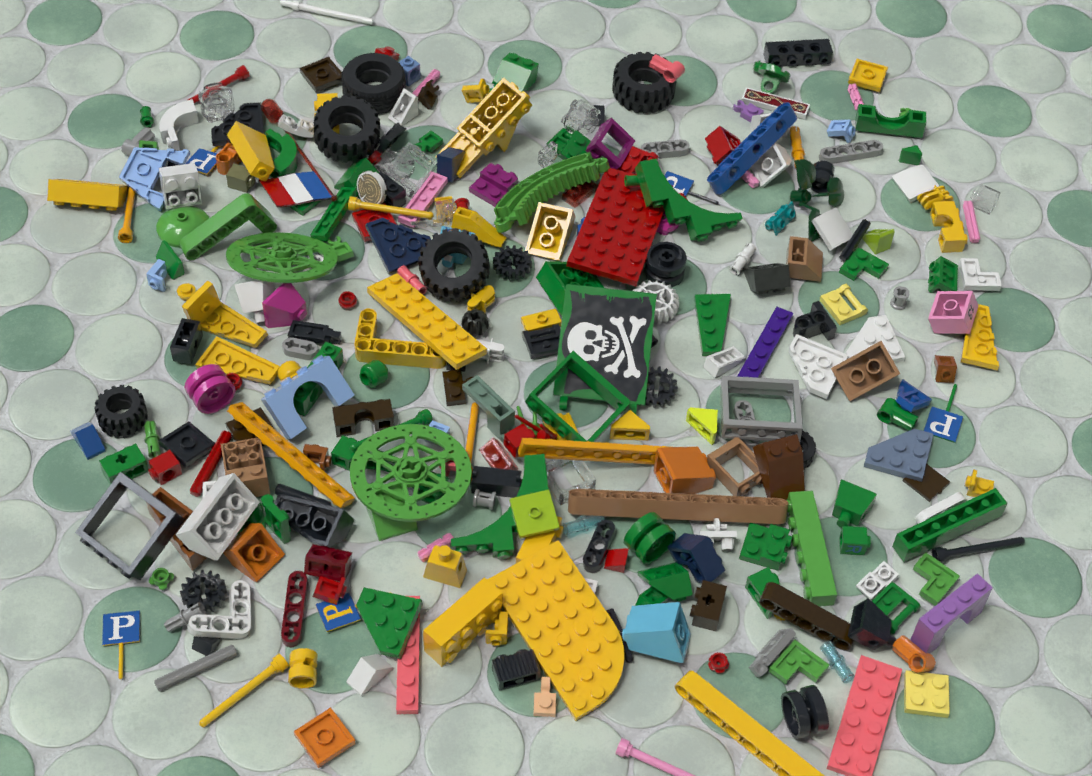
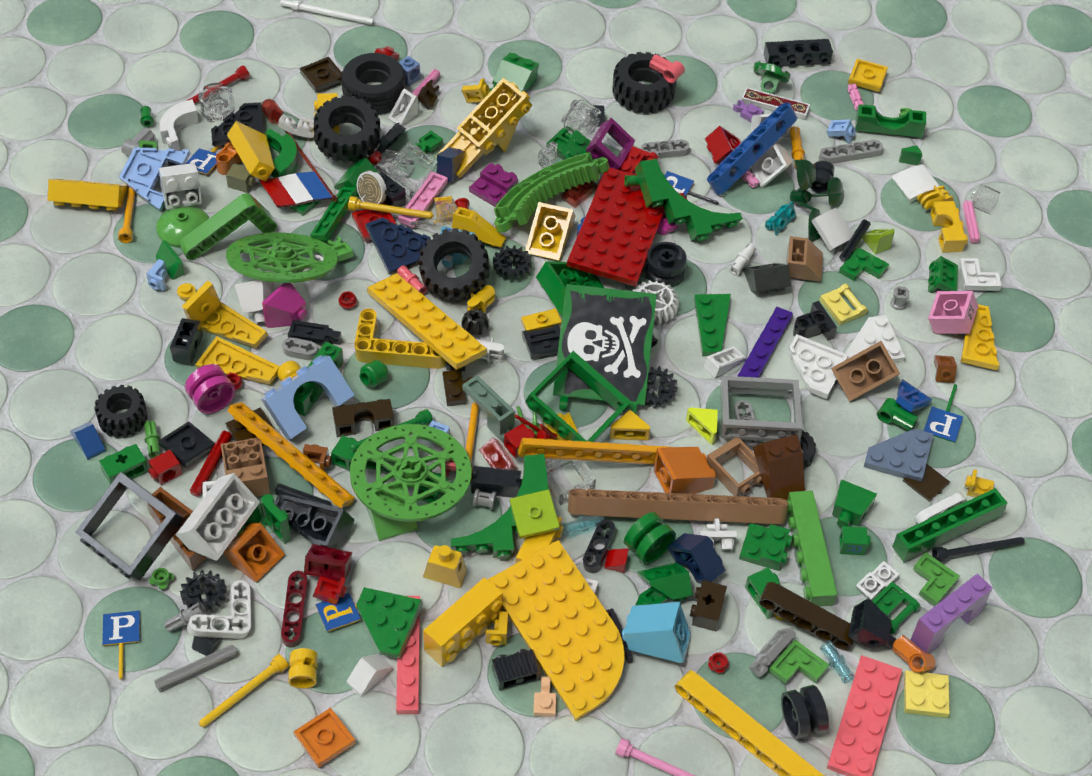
(424, 554): bright pink axle -> none

